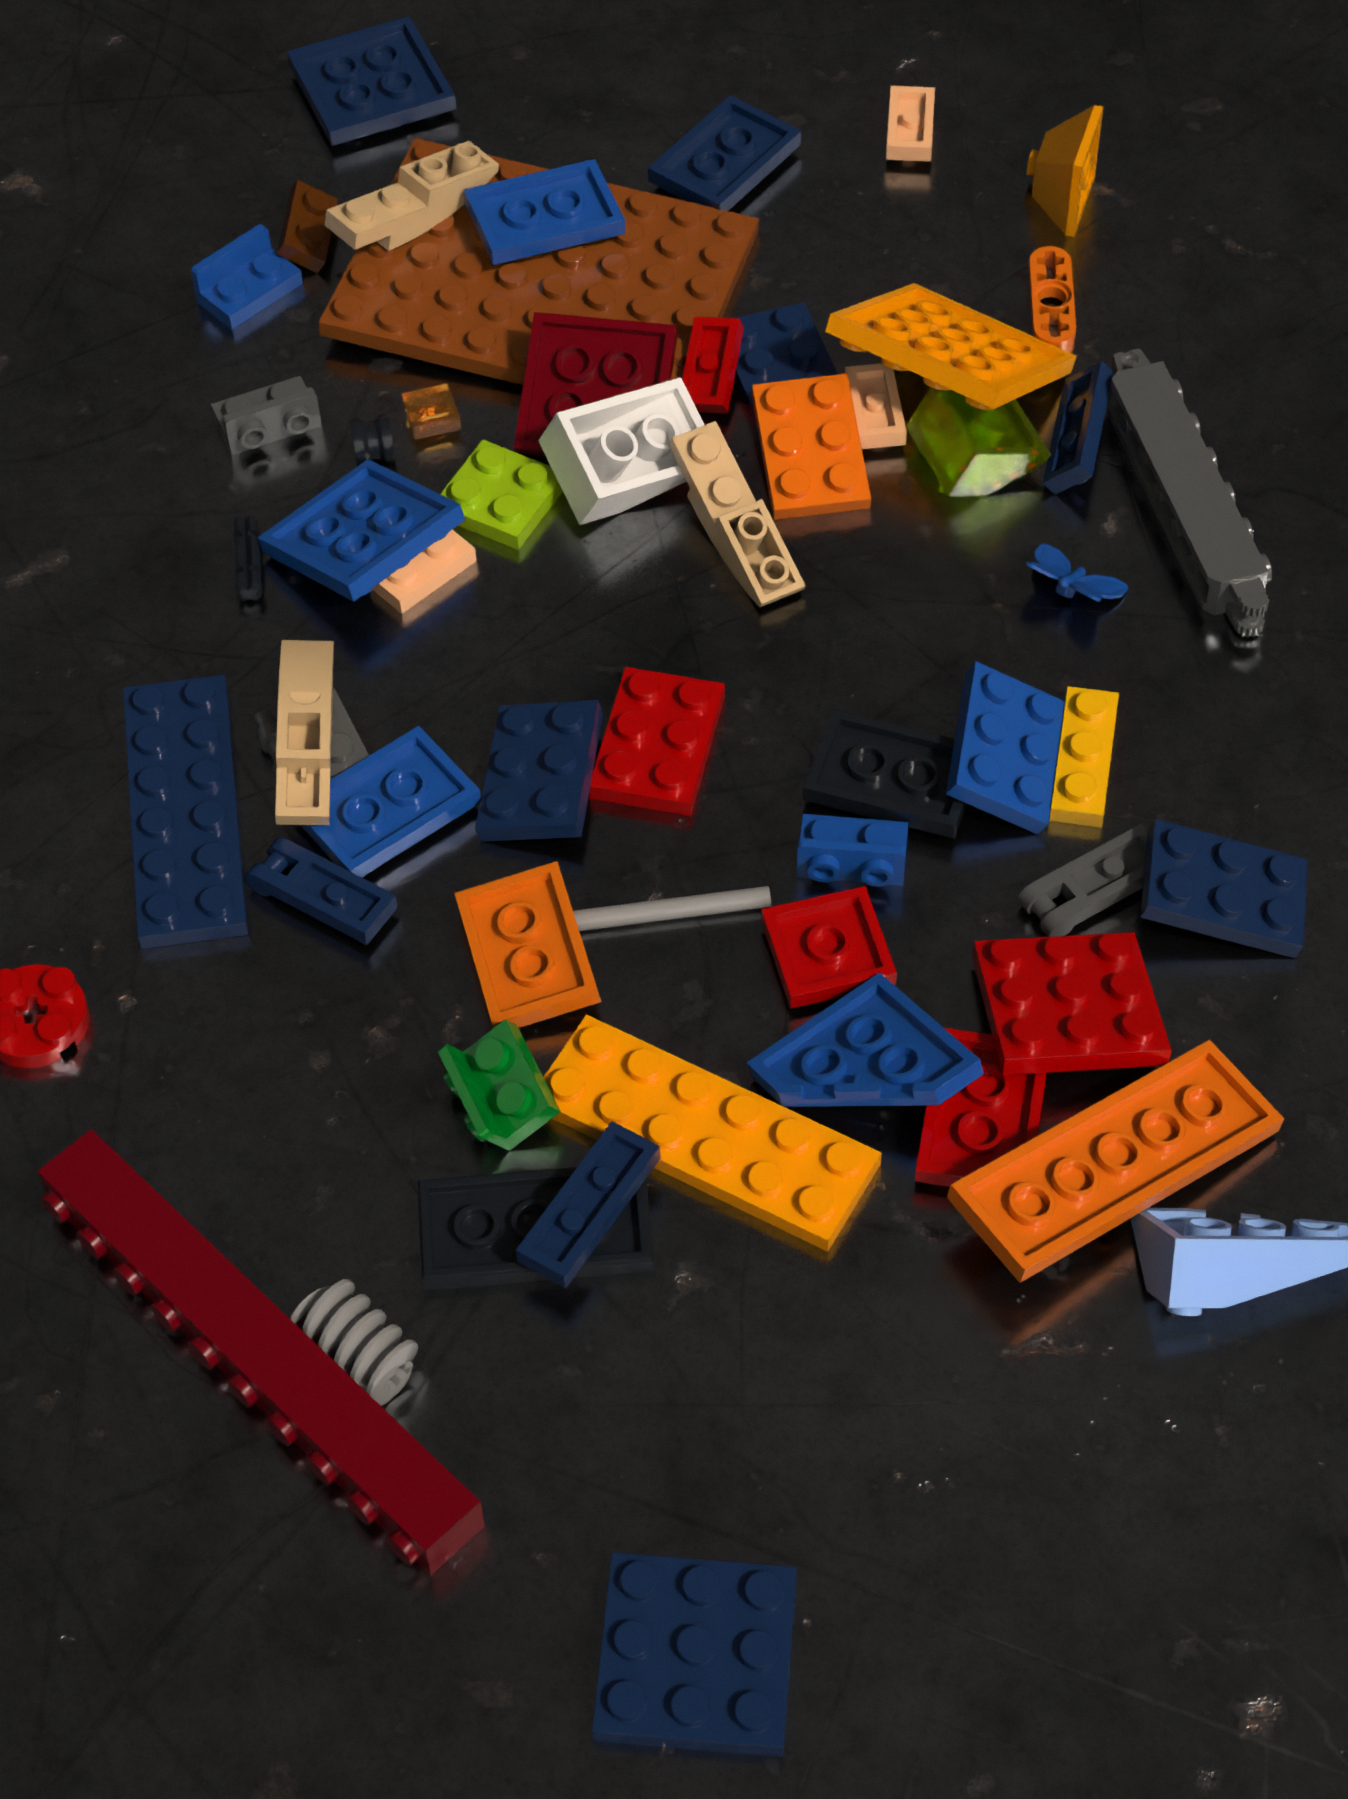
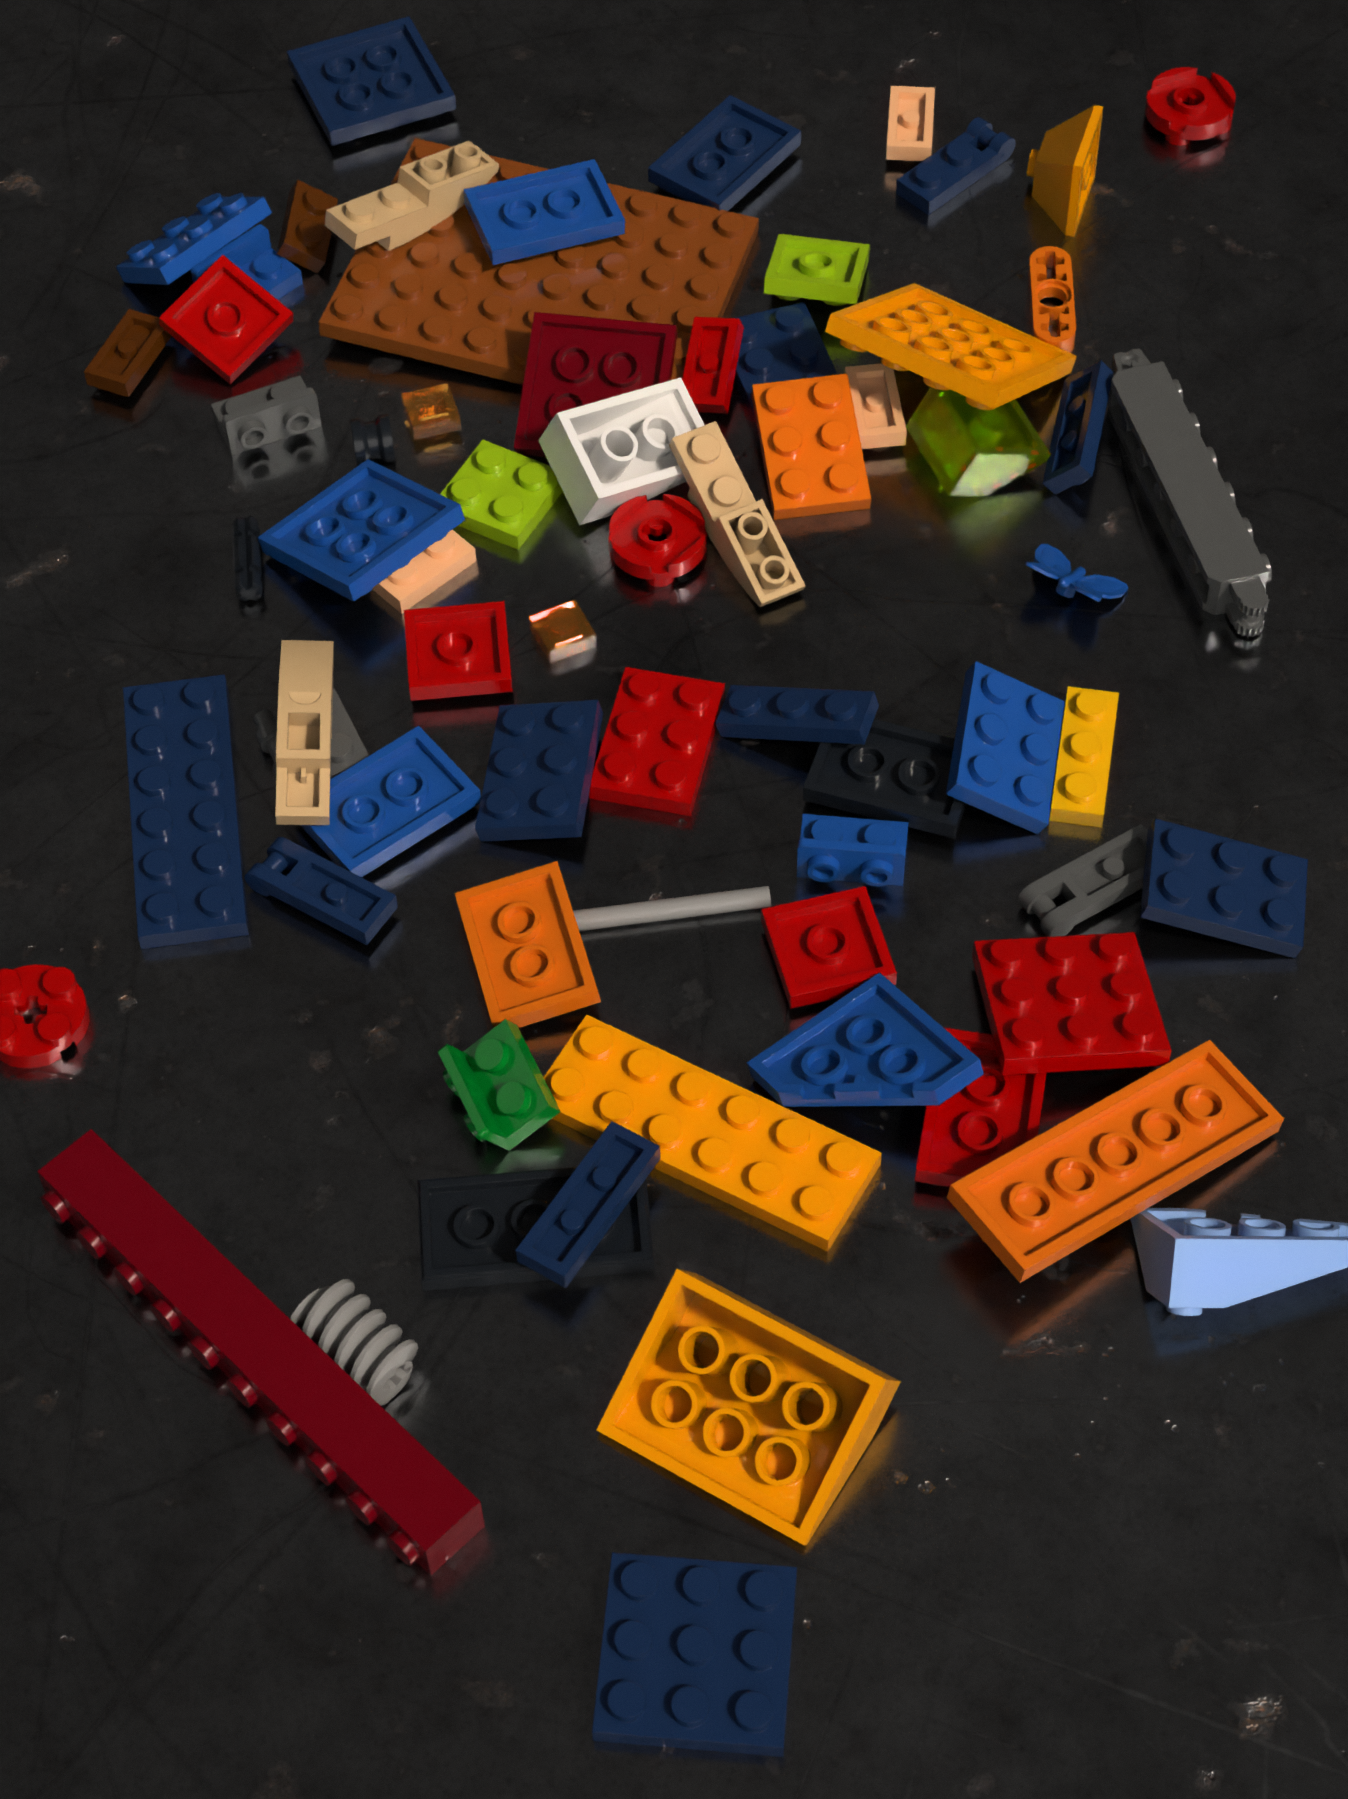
(127, 353): none -> reddish brown plate
(192, 239): none -> blue plate
(226, 319): none -> red plate
(457, 651): none -> red plate
(562, 631): none -> clear orange plate
(657, 560): none -> red plate
(747, 1405): none -> light orange slope
(797, 714): none -> dark blue plate
(816, 269): none -> lime plate
(955, 166): none -> dark blue plate
(1209, 108): none -> red plate

